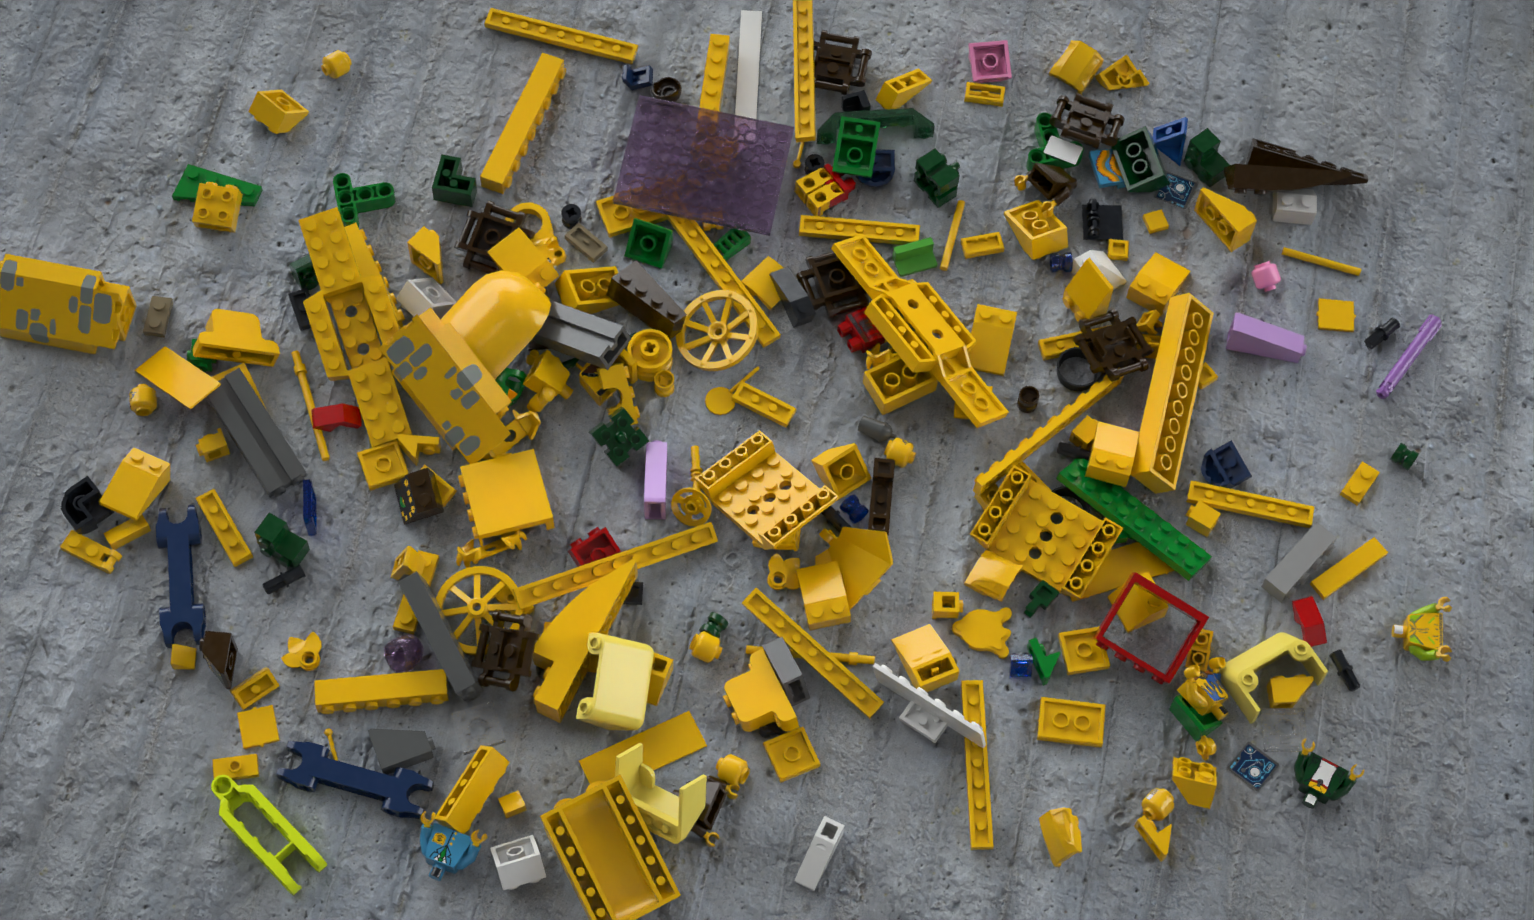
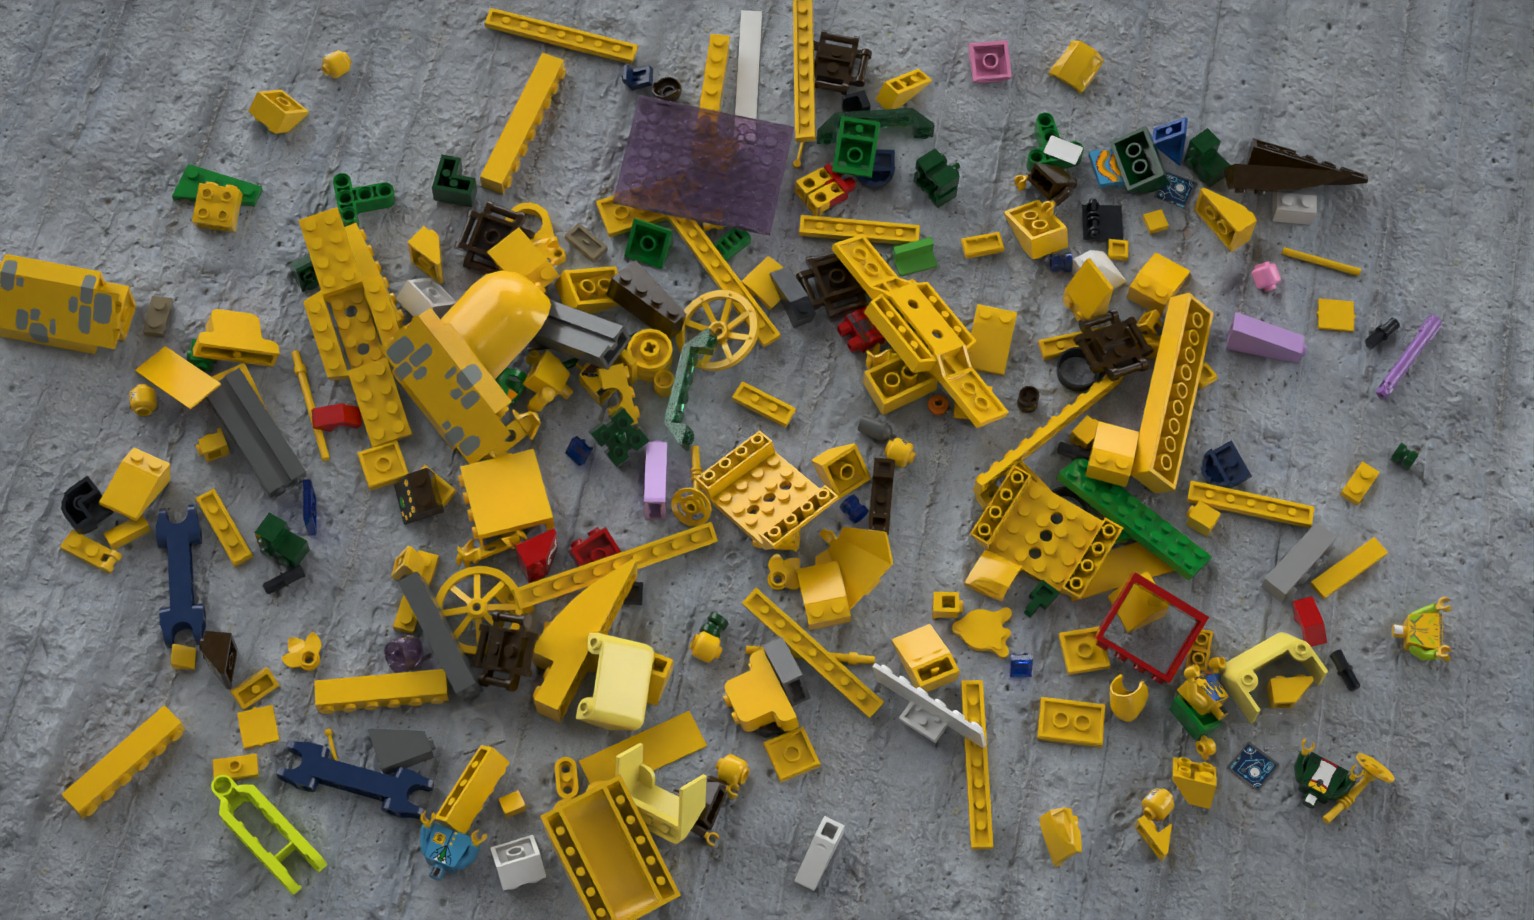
(123, 762): none -> yellow brick
(296, 299): black plate -> none
(414, 444): yellow slope -> none
(537, 555): none -> red slope
(568, 779): none -> yellow plate
(570, 221): black wheel -> none
(578, 450): none -> clear blue tile
(701, 344): none -> clear green slope
(720, 398): yellow piece -> none
(813, 159): black wheel -> none
(835, 518): black axle -> none
(938, 410): none -> orange plate
(952, 235): yellow bar -> none
(984, 96): yellow tile -> none
(1043, 664): green slope -> none
(1086, 123): dark brown brick -> none
(1121, 75): yellow slope -> none
(1127, 704): none -> yellow piece
(1372, 772): none -> yellow dish

